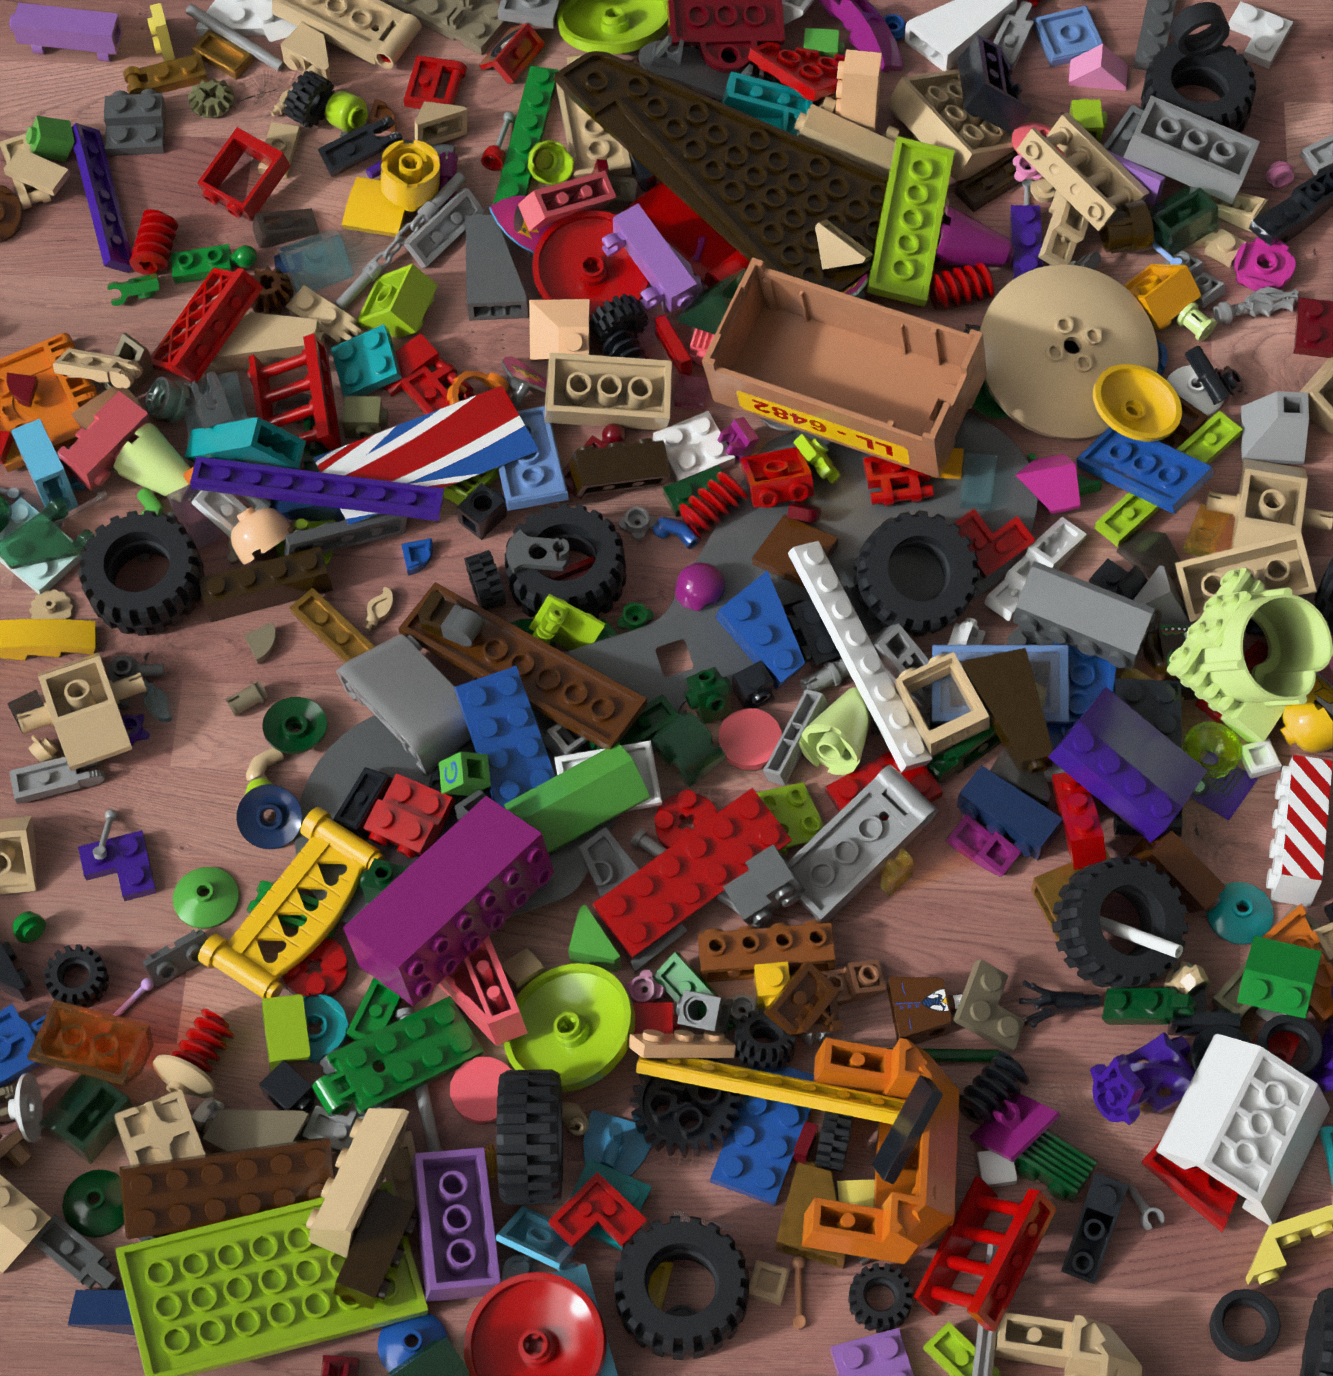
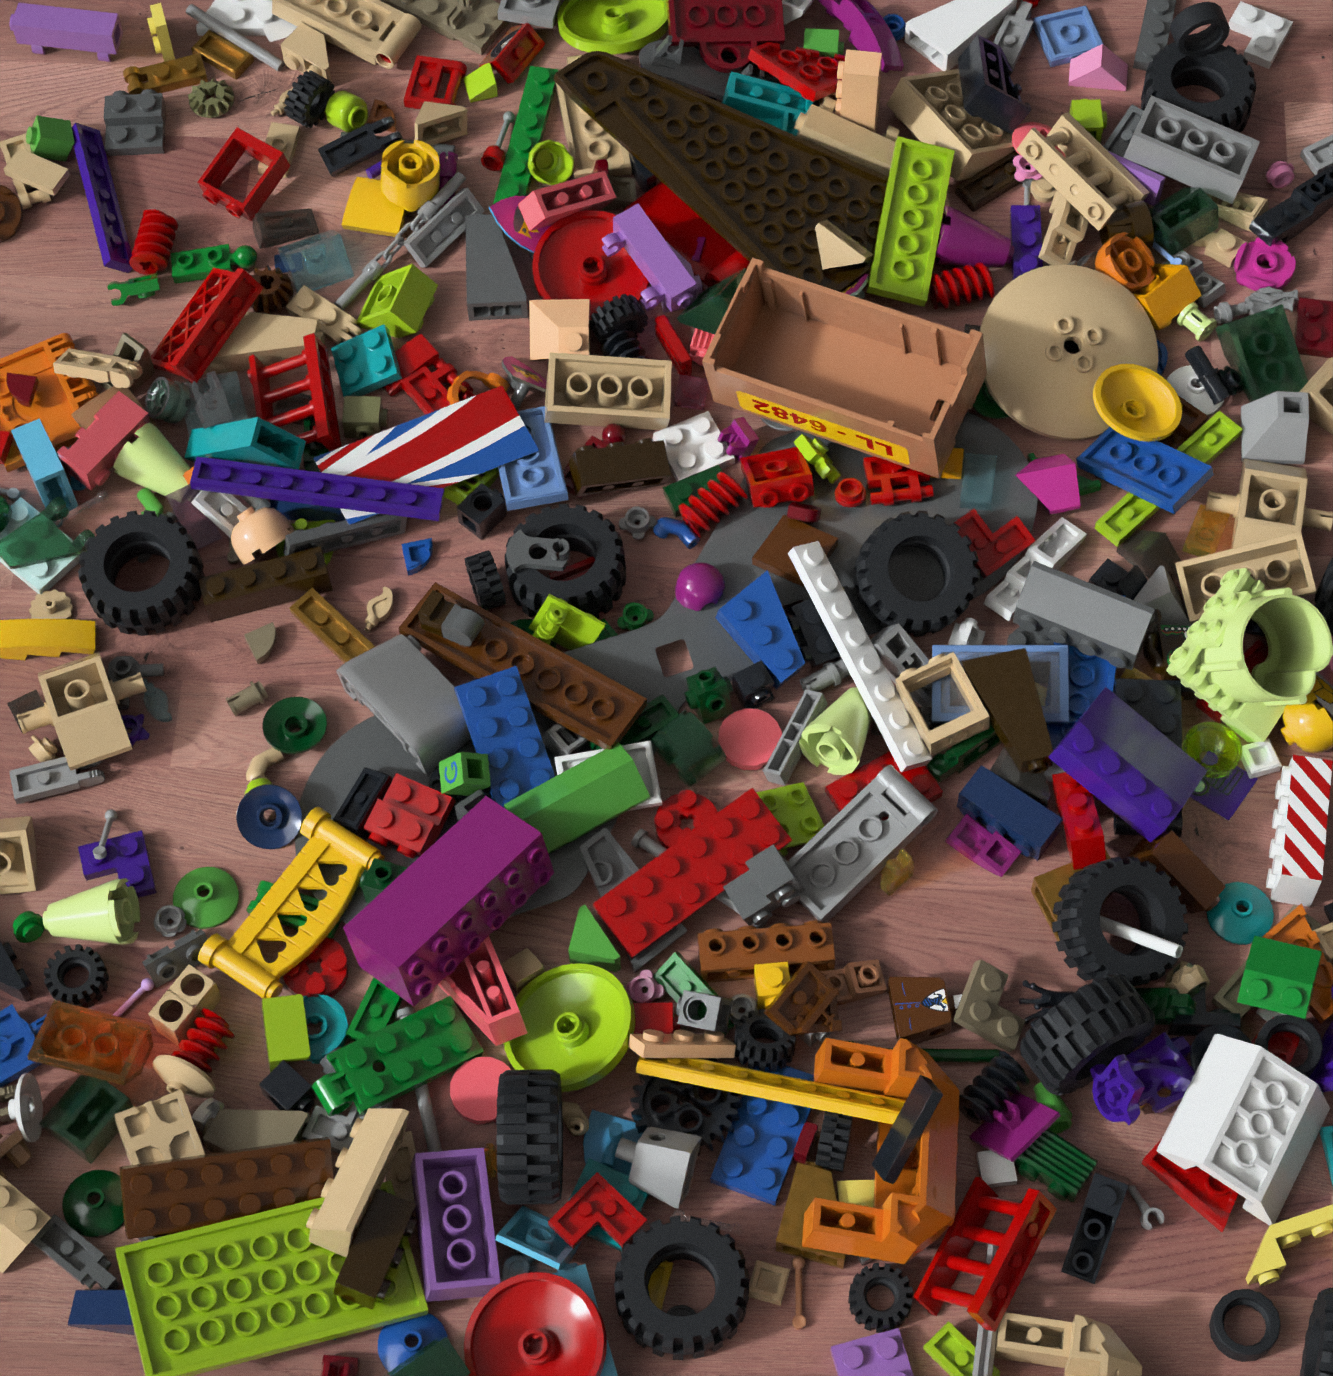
(96, 914): none -> yellowish green cone
(166, 913): none -> light grey plate
(189, 1014): none -> tan piece
(481, 84): none -> lime slope
(661, 1163): none -> light grey torso
(850, 492): none -> red plate
(1056, 1103): none -> bright green cone
(1086, 1031): none -> black tyre
(1126, 261): none -> orange cylinder
(1263, 353): none -> clear green slope

